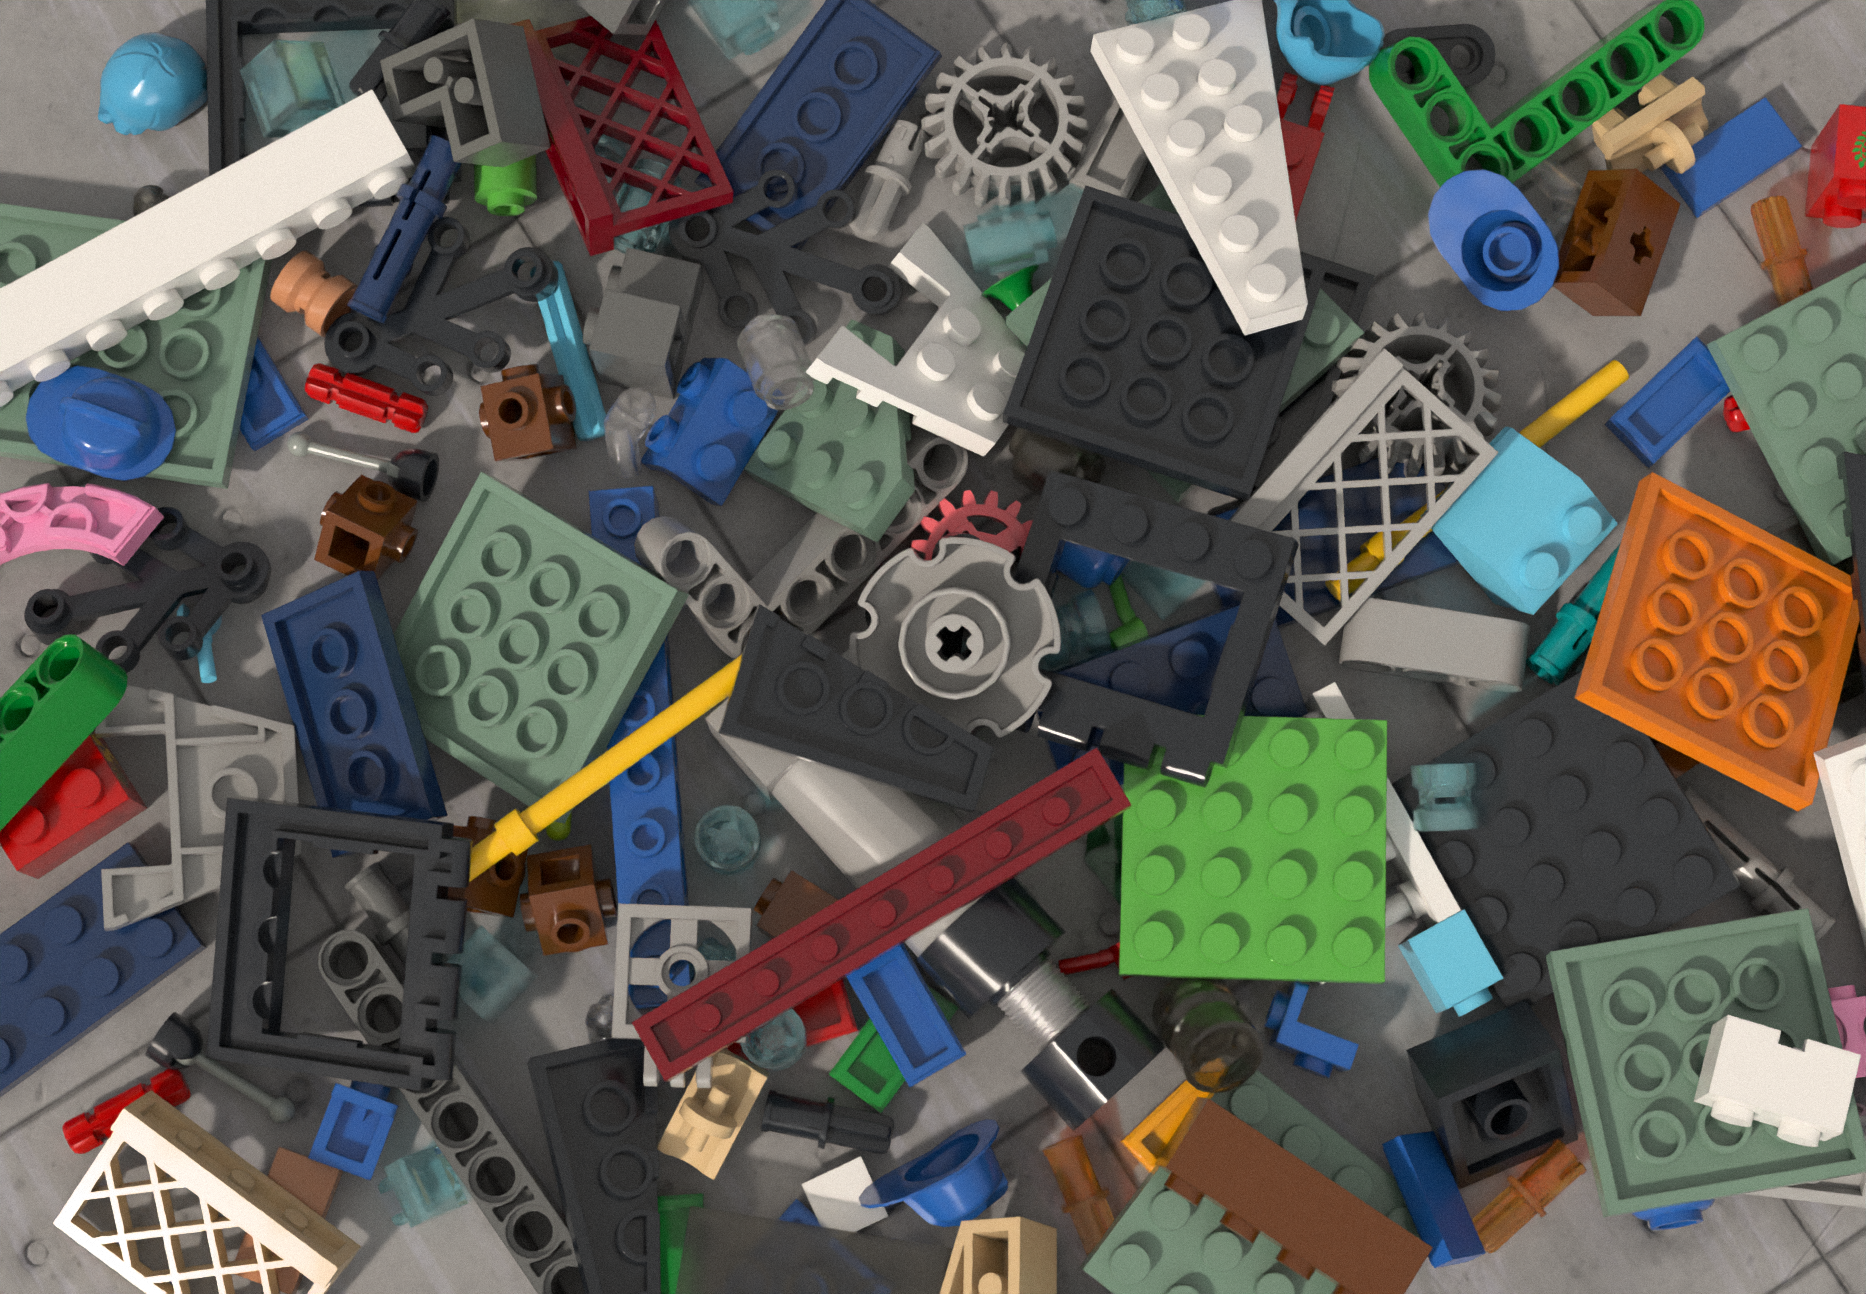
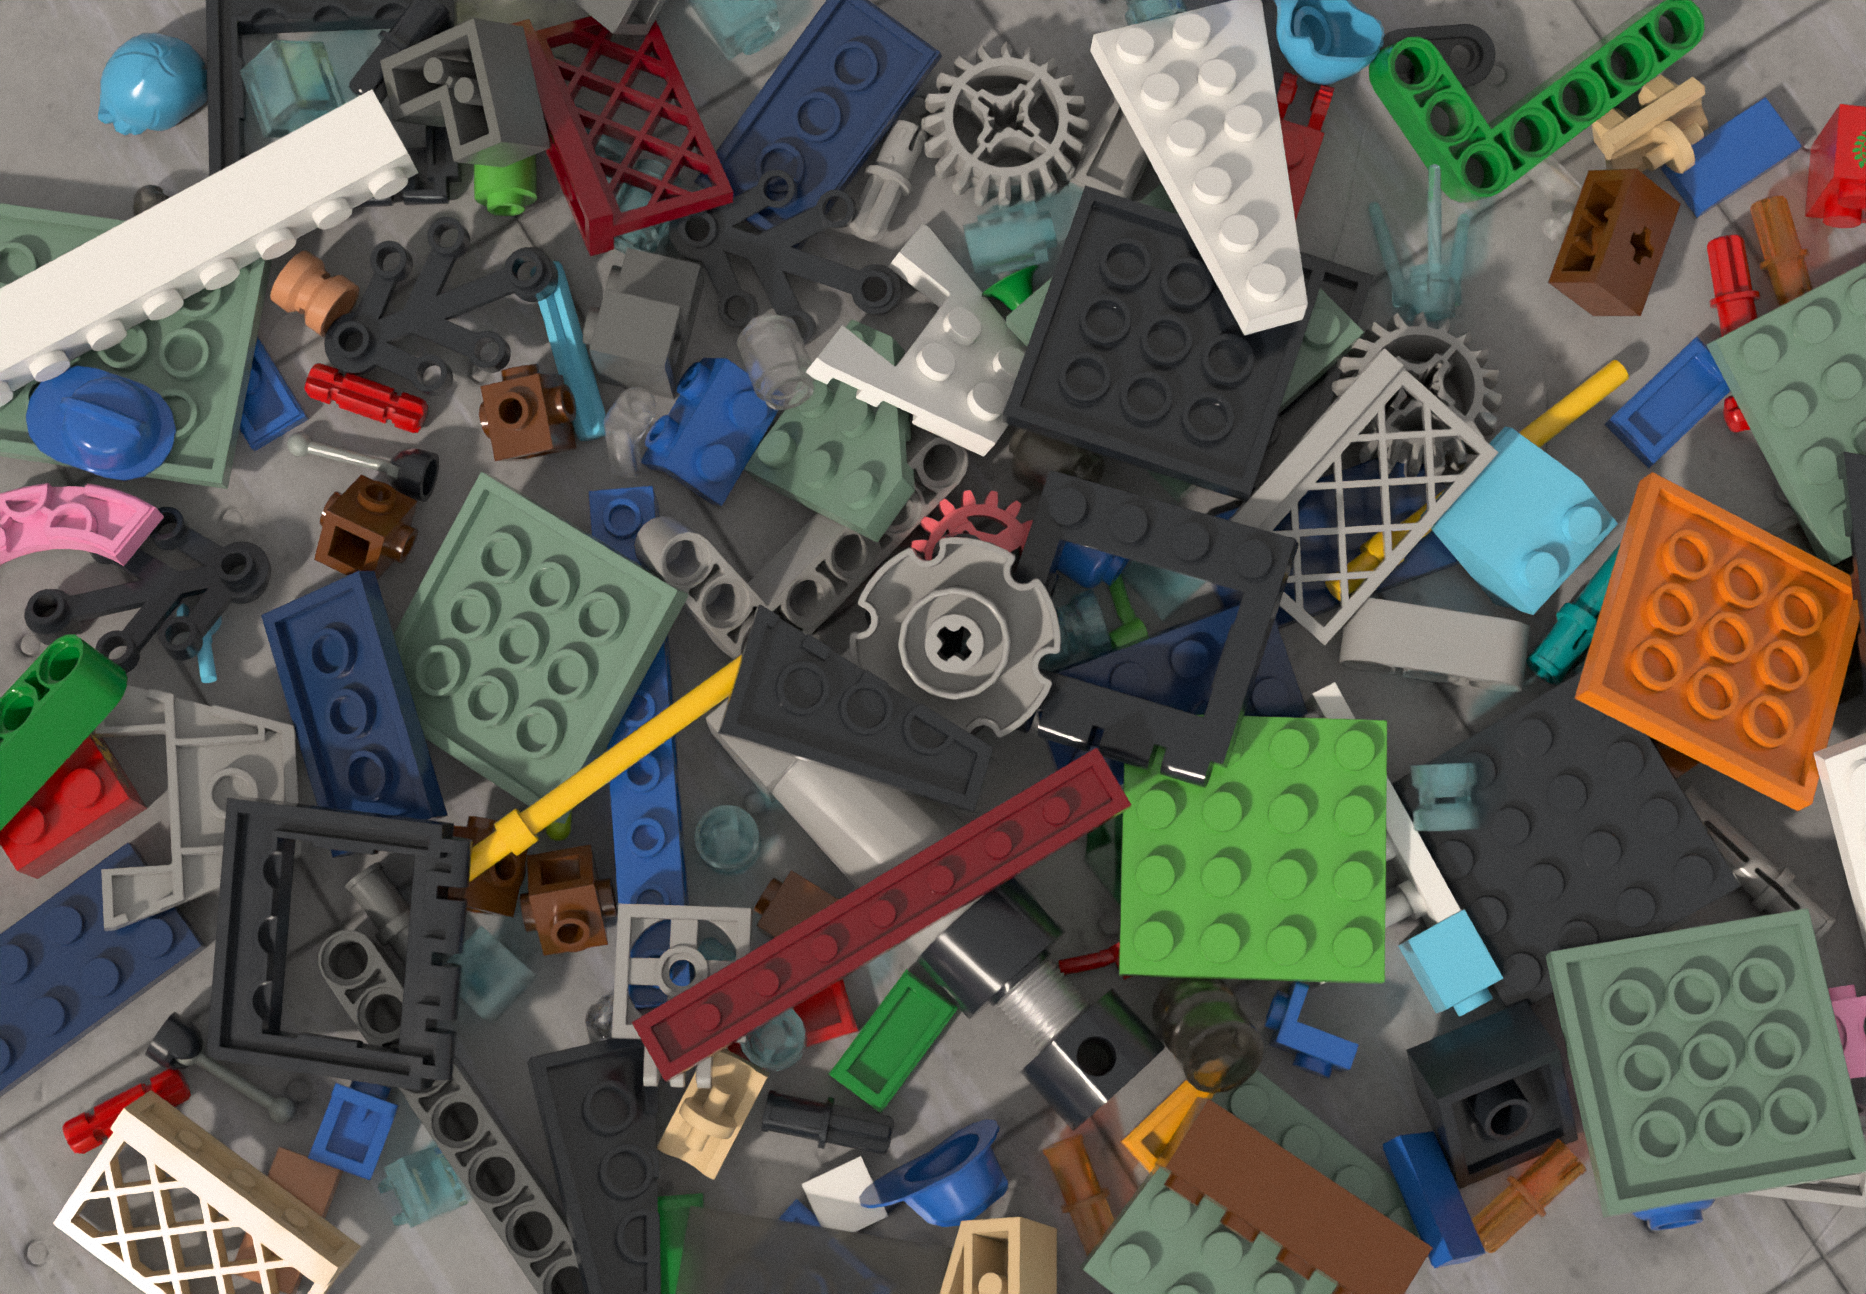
(408, 227): dark blue pin -> none
(906, 1015): blue tile -> none
(1429, 285): none -> clear light blue plant
(1494, 240): blue piece -> none
(1731, 283): none -> red axle
(1790, 1088): white brick -> none

